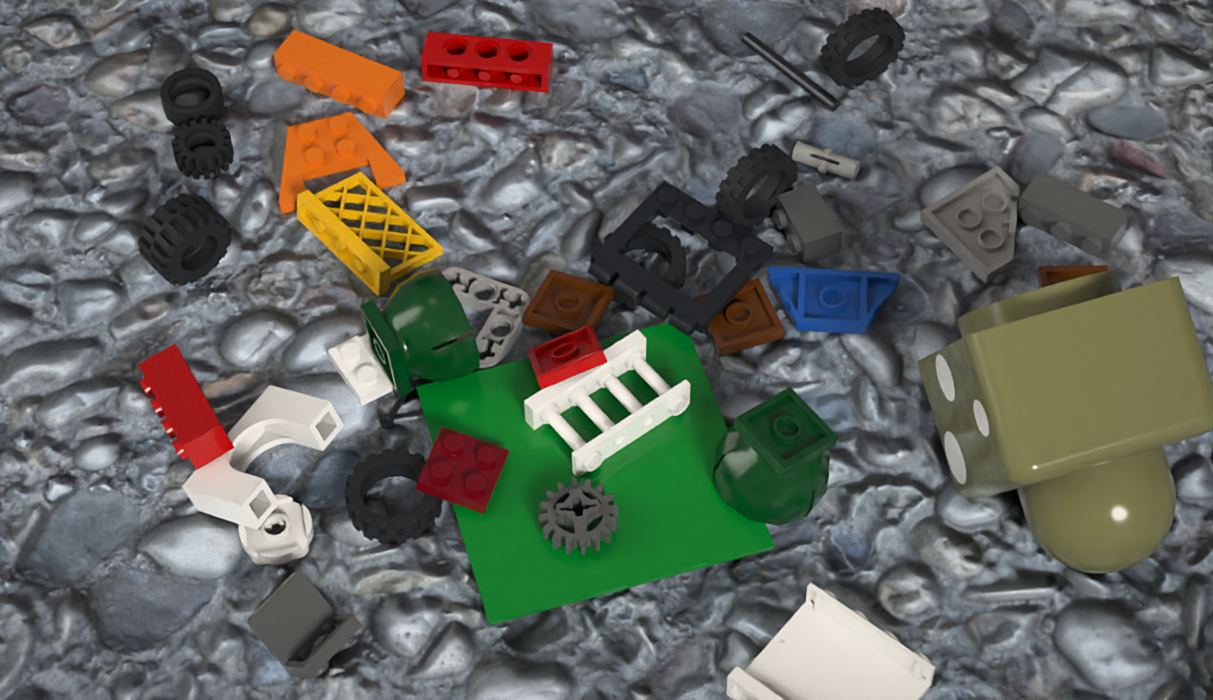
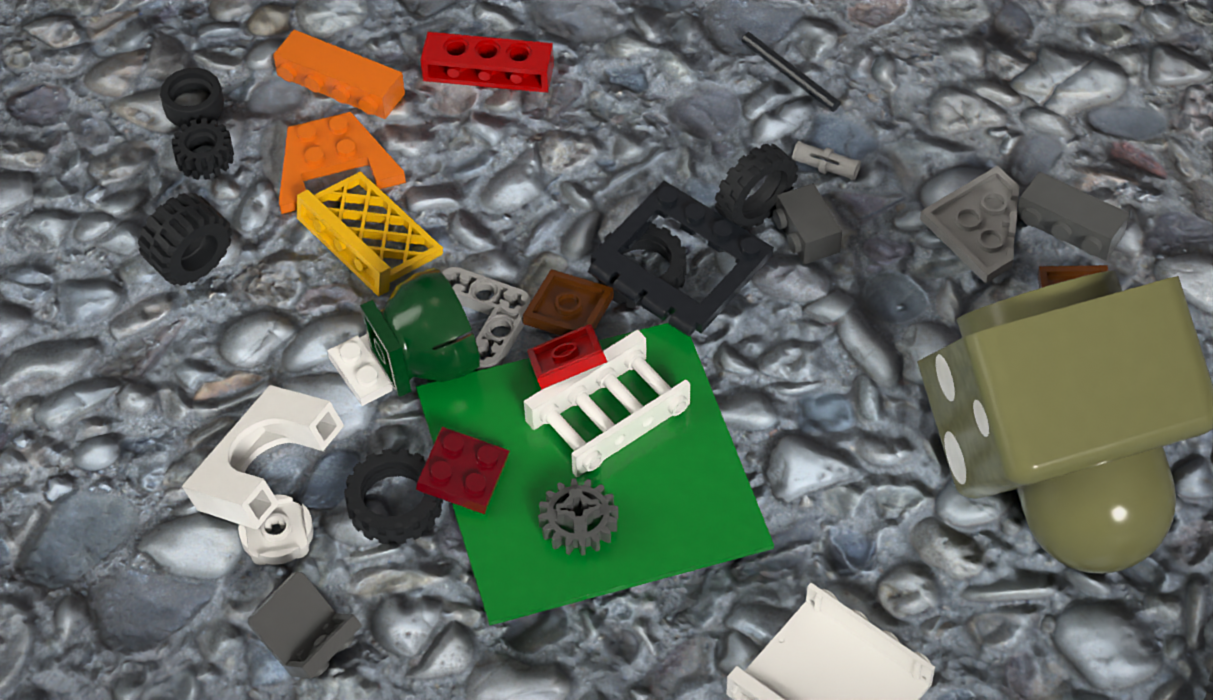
(185, 407): red brick -> none
(387, 420): black hinge -> none
(745, 321): reddish brown plate -> none
(775, 460): dark green plate -> none
(832, 298): blue wing -> none
(850, 35): black tyre -> none

